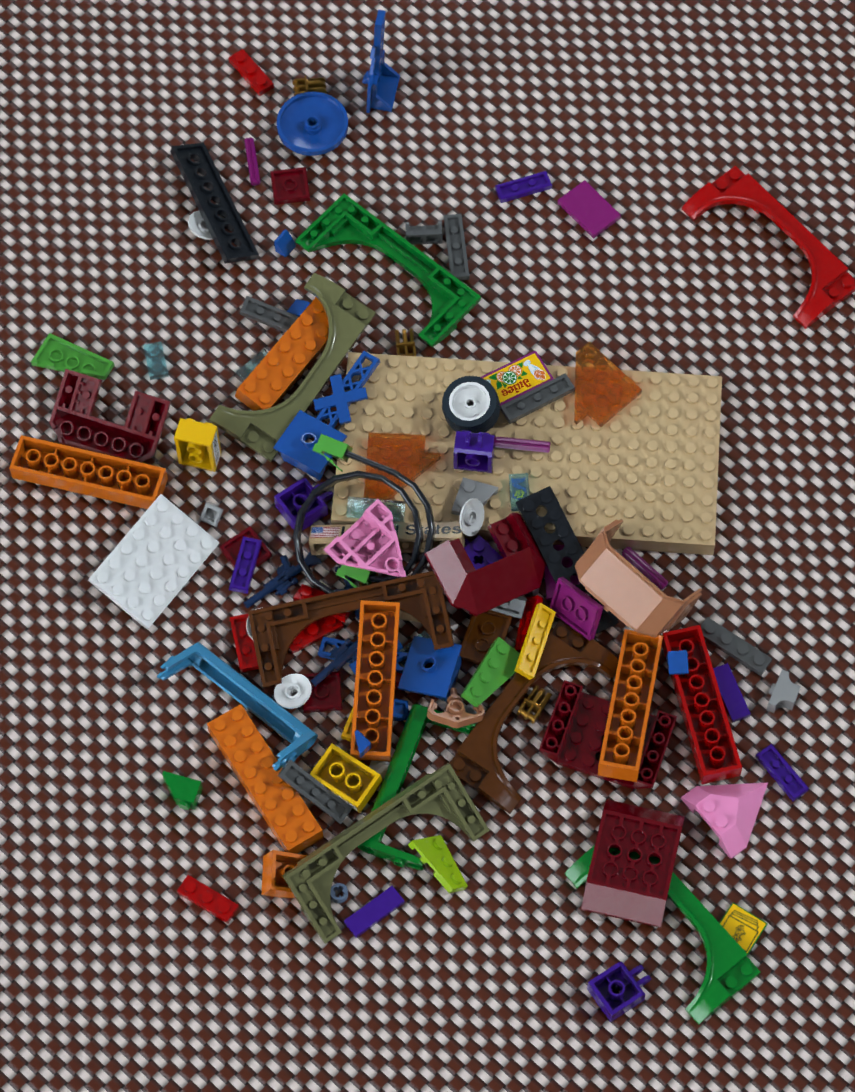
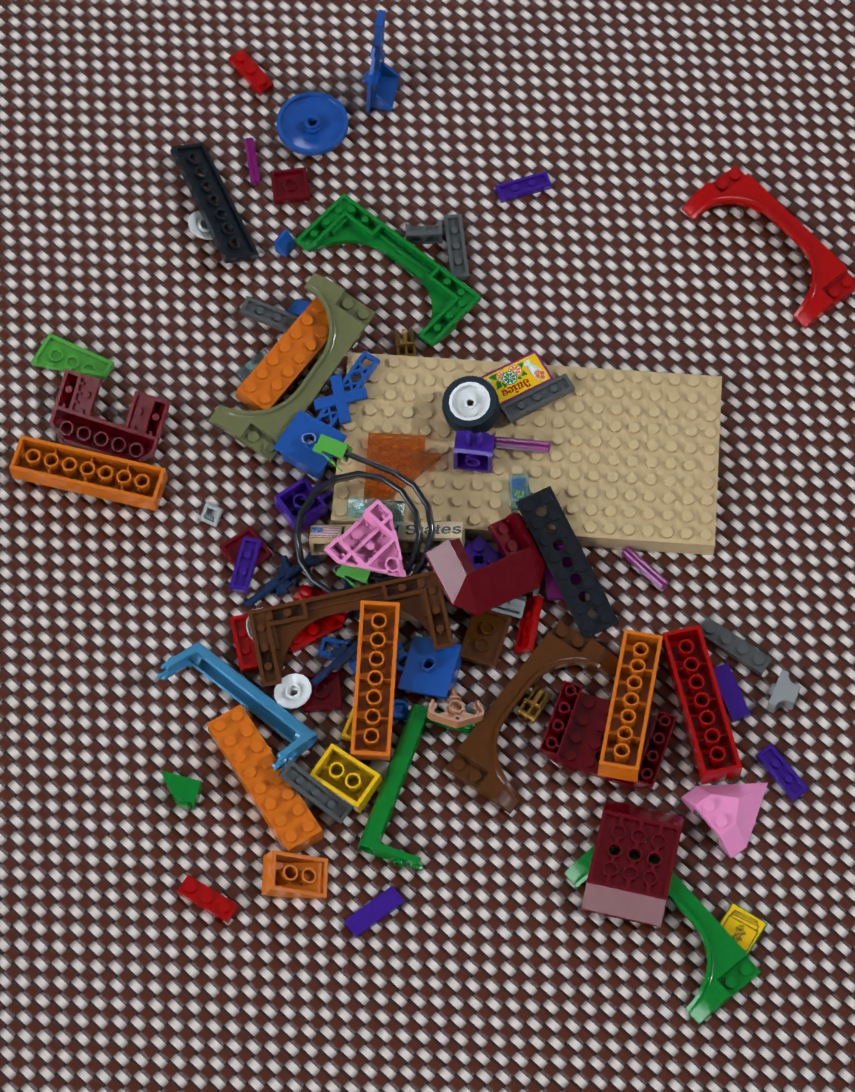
(153, 561): white plate -> none
(155, 360): clear light blue plate -> none
(197, 444): yellow brick -> none
(309, 85): pearl gold arm -> none
(337, 886): sand blue bush -> none
(363, 743): blue slope -> none
(432, 794): olive piece -> none
(439, 858): lime wing -> none
(471, 517): white dish -> none
(472, 489): light grey wing -> none
(492, 672): bright green wing -> none
(535, 641): yellow plate -> none
(576, 608): magenta tile -> none
(589, 209): magenta tile -> none
(600, 386): clear orange wing -> none
(620, 979): dark purple hinge -> none
(626, 590): nougat piece -> none
(677, 662): blue slope -> none

